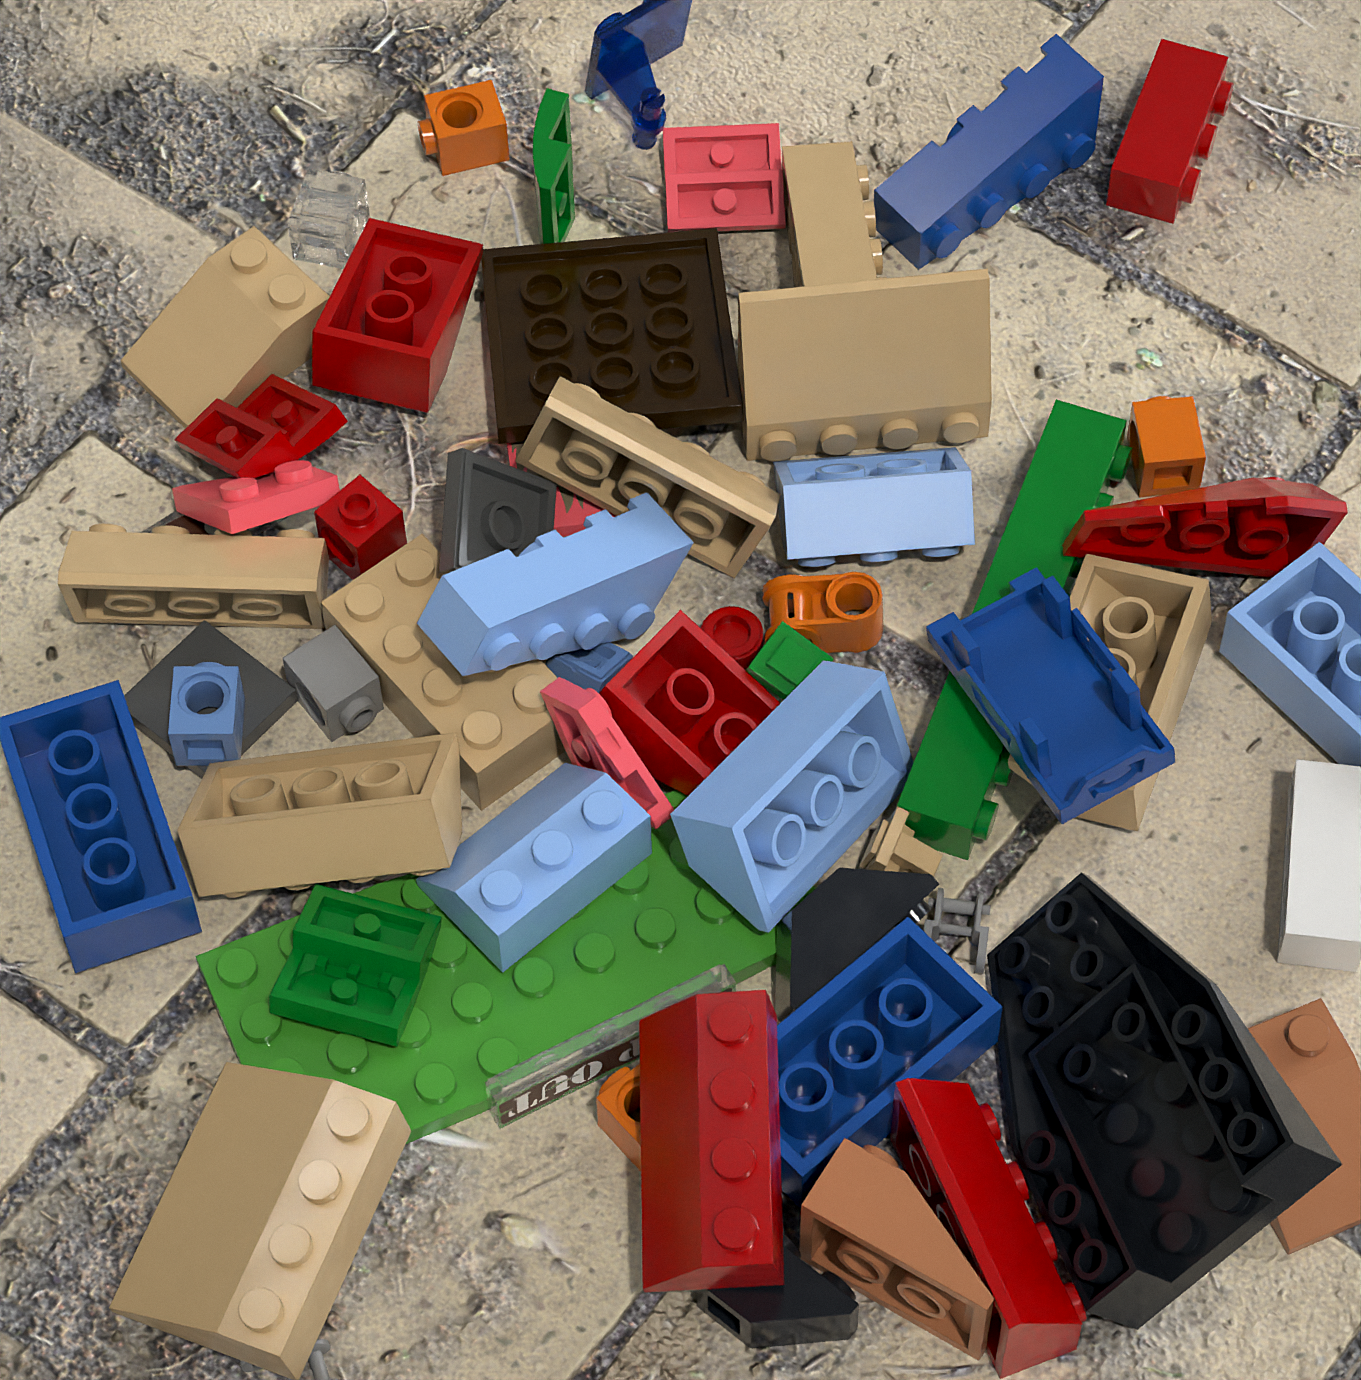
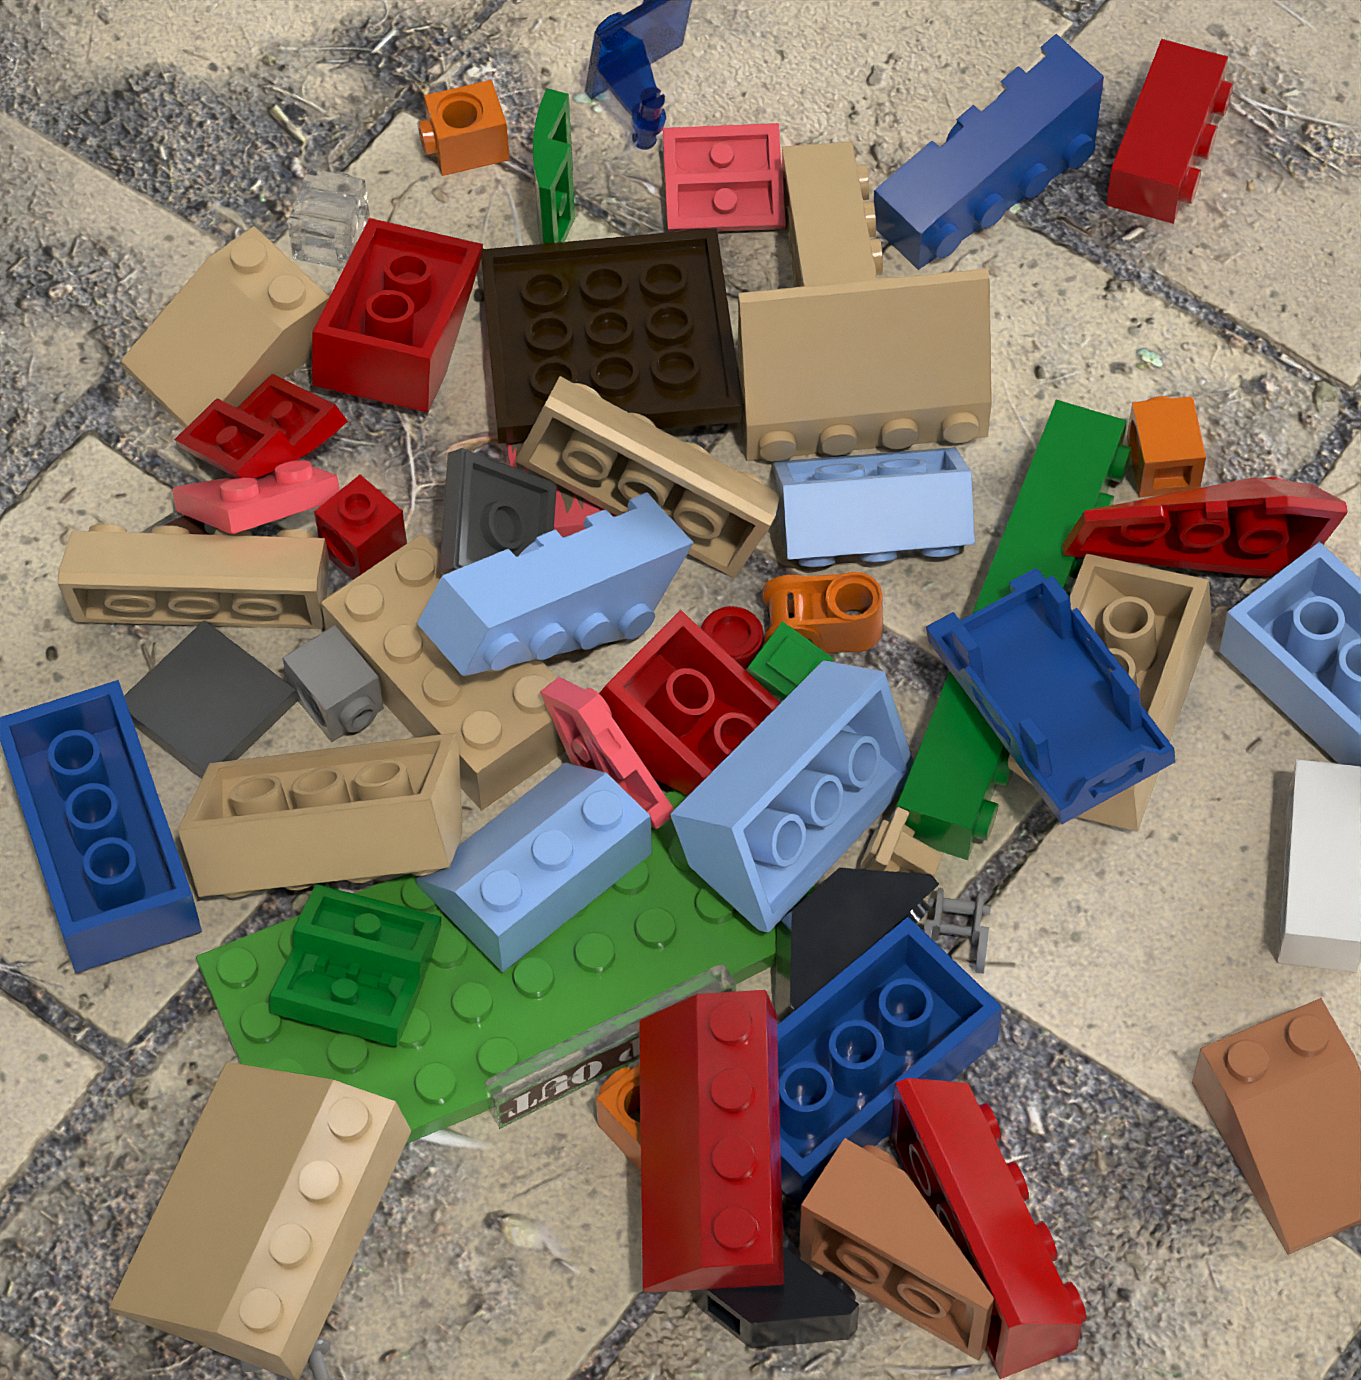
(212, 736): medium blue brick -> none
(590, 667): medium blue tile -> none
(1139, 1105): black wedge -> none

